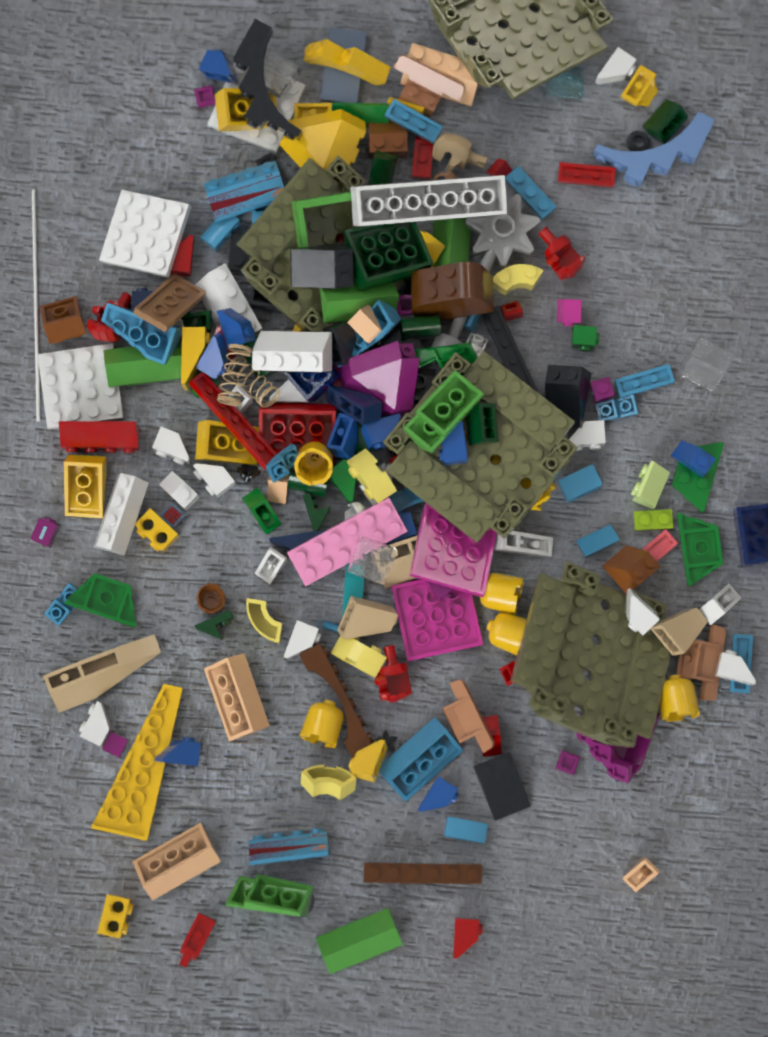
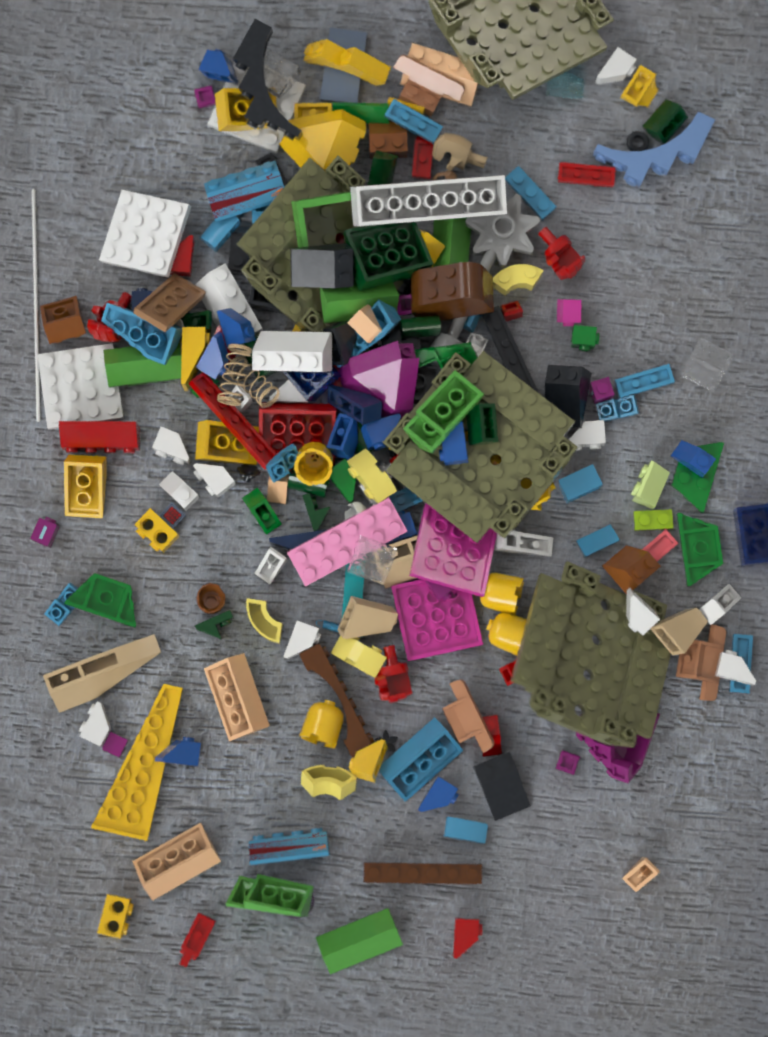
(121, 514): white slope -> none
(499, 167): red slope -> none
(678, 699): yellow cylinder -> none

